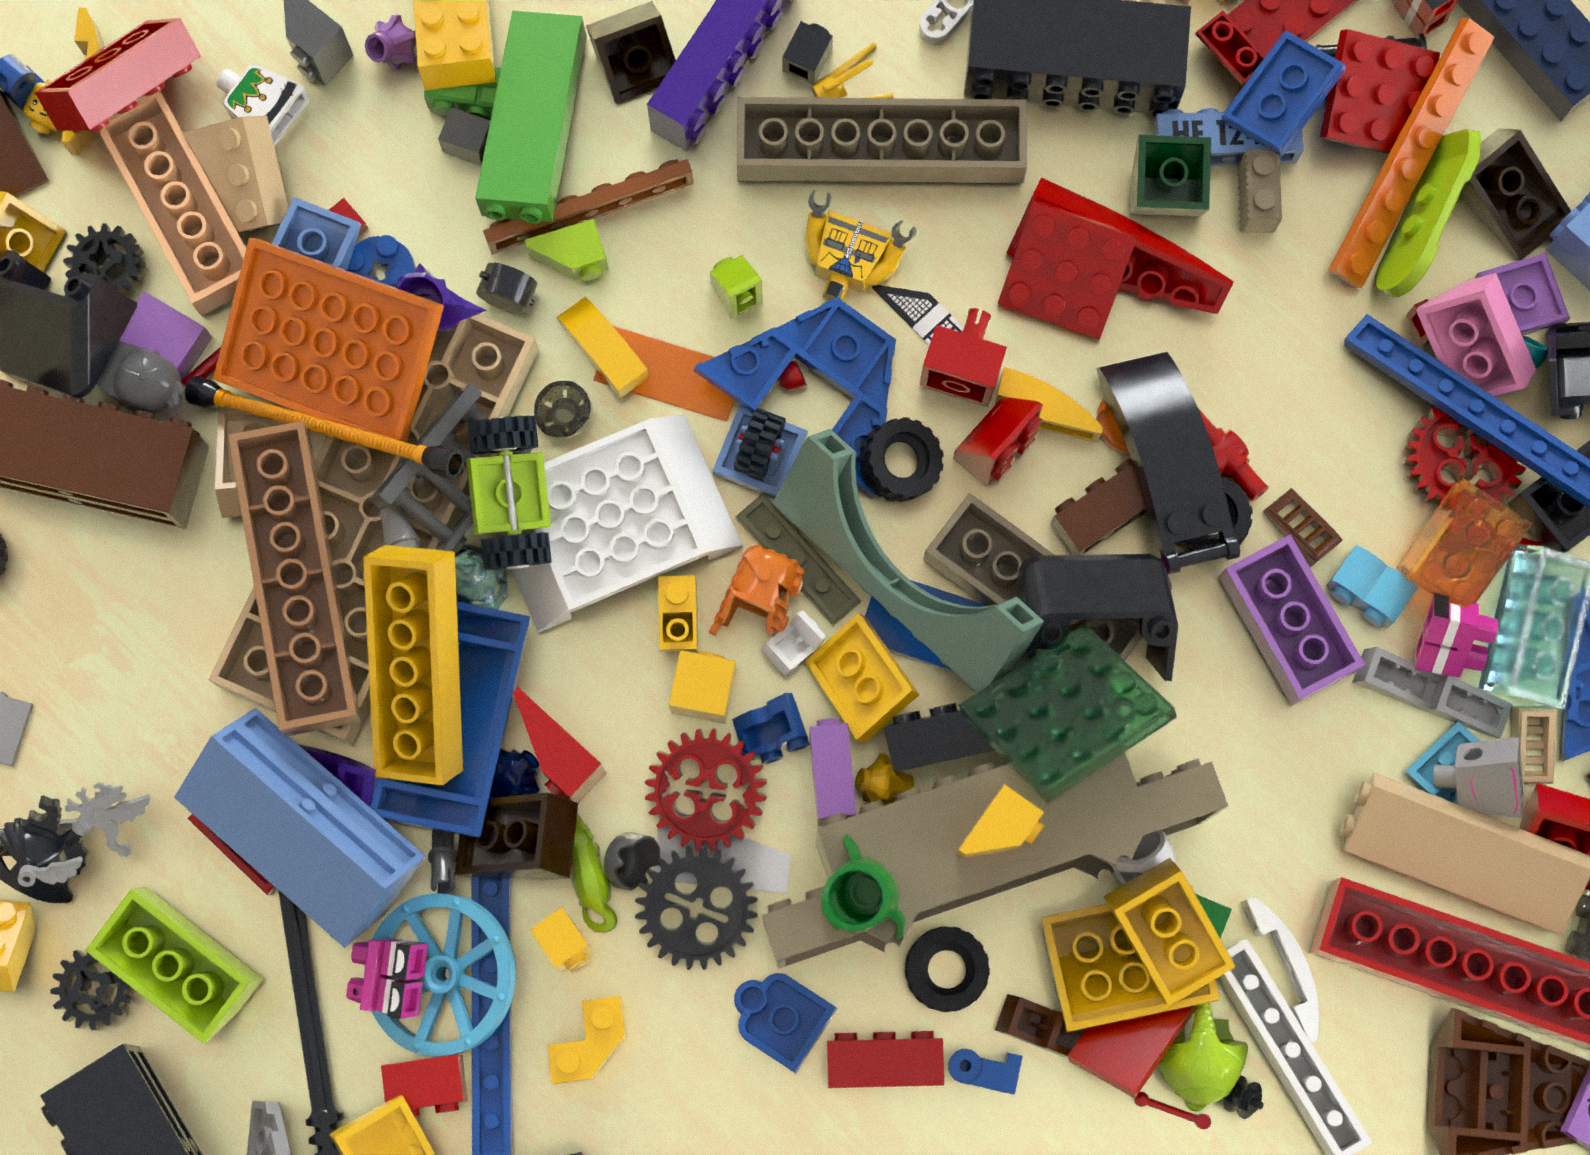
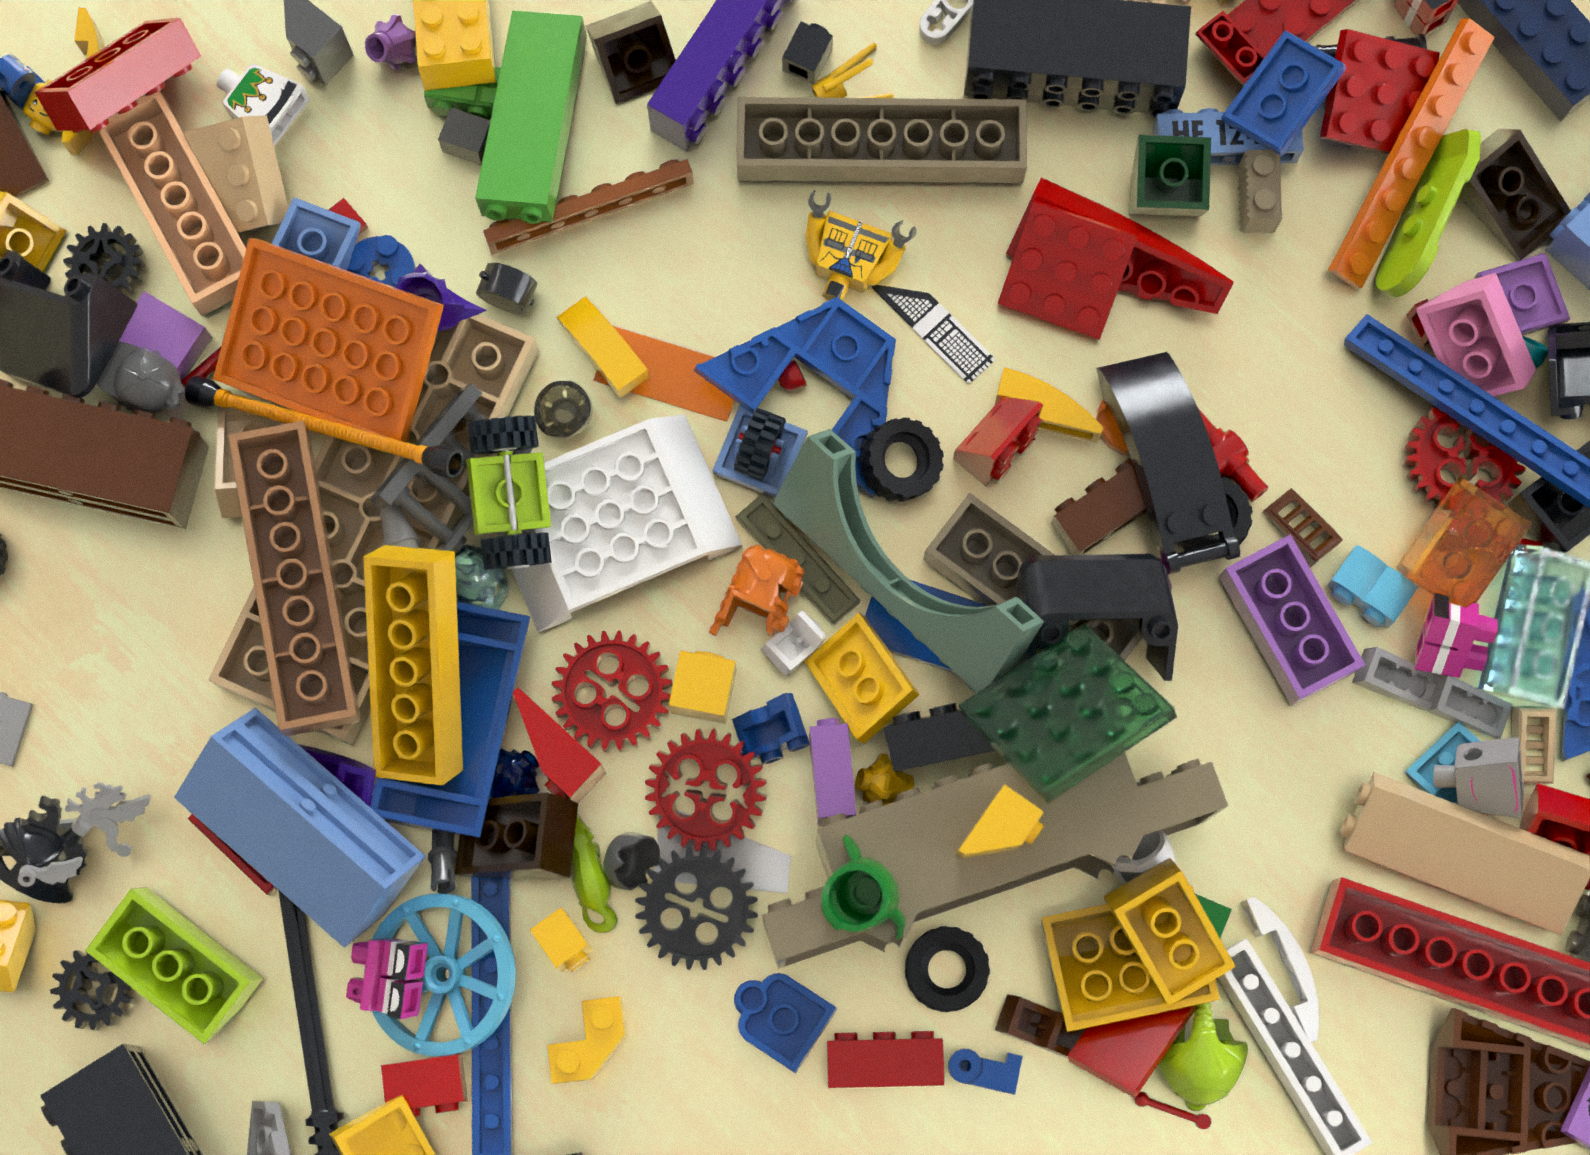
(571, 251): lime slope -> none
(591, 717): none -> red gear
(677, 613): yellow slope -> none
(736, 285): lime slope -> none
(963, 361): red brick -> none
(1244, 1098): black wheel -> none

